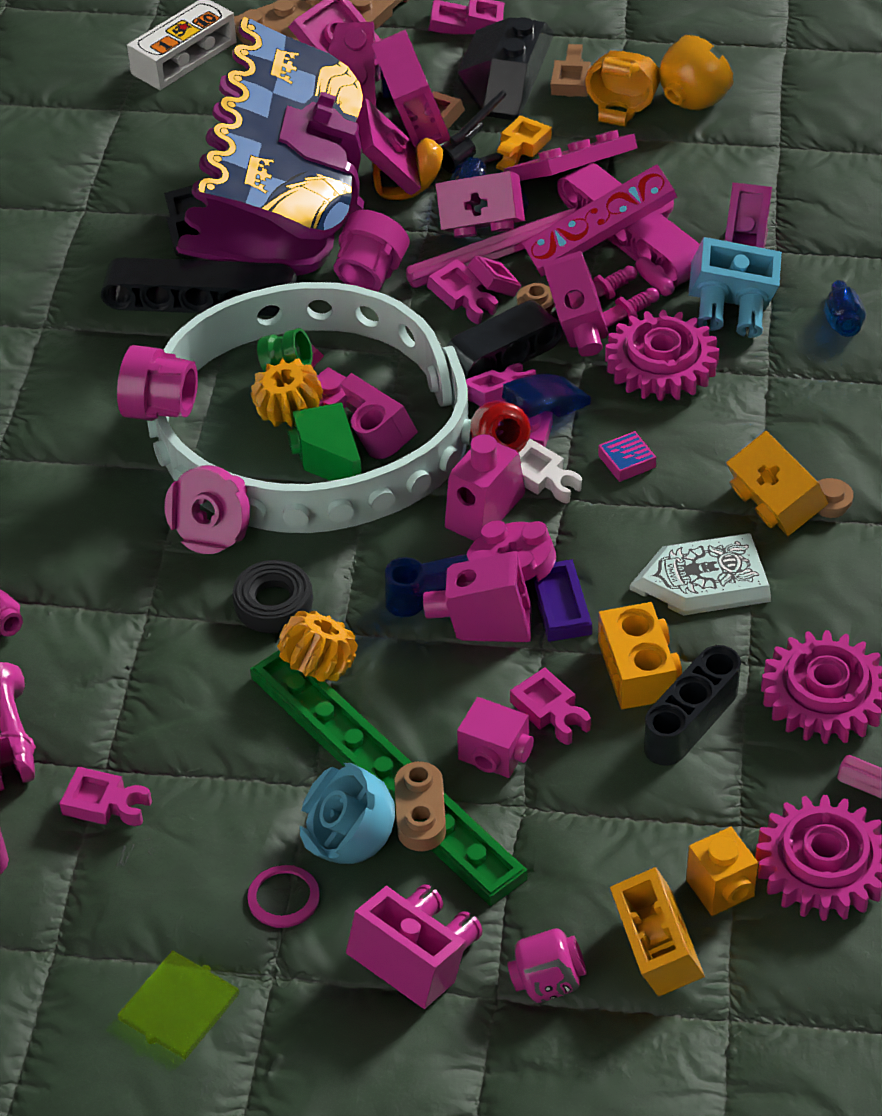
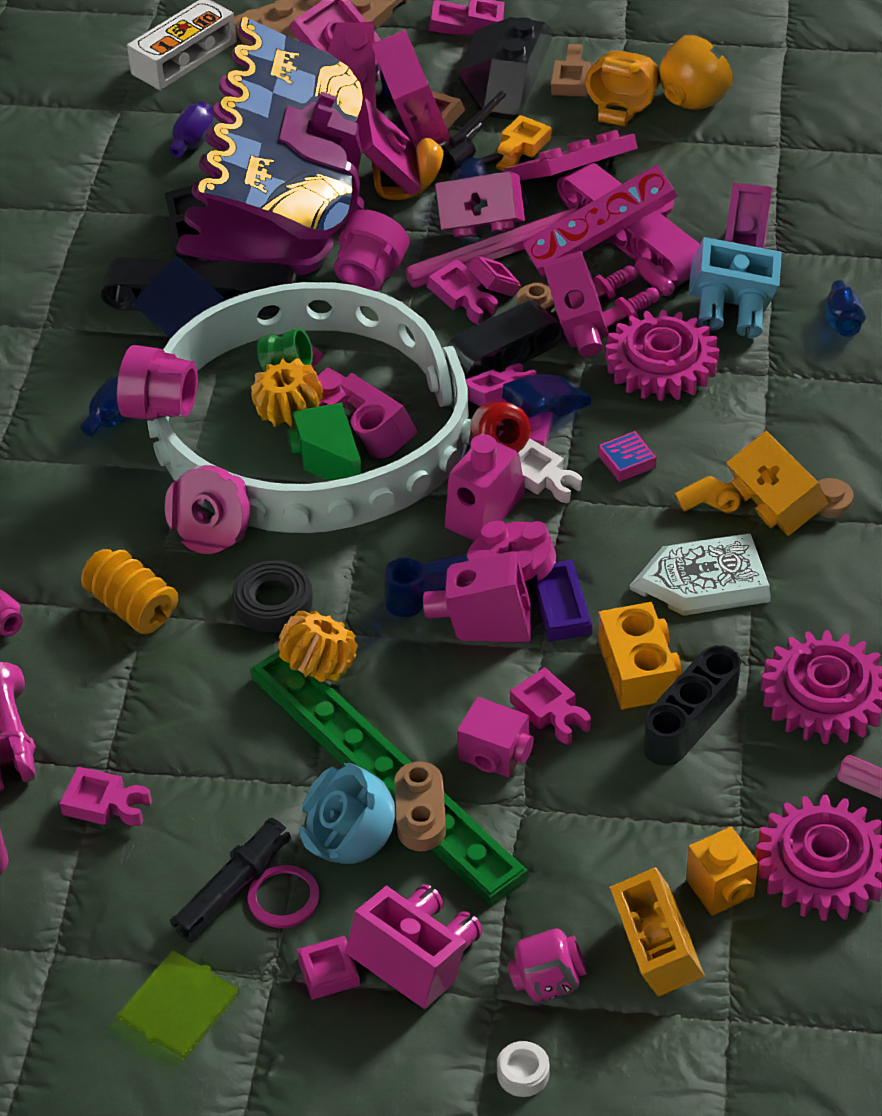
(103, 408): none -> clear blue plant
(129, 589): none -> light orange piece
(176, 297): none -> clear blue piece
(191, 128): none -> dark purple plant
(245, 864): none -> black pin
(327, 967): none -> dark pink tile
(523, 1068): none -> white tile
(709, 491): none -> light orange arm

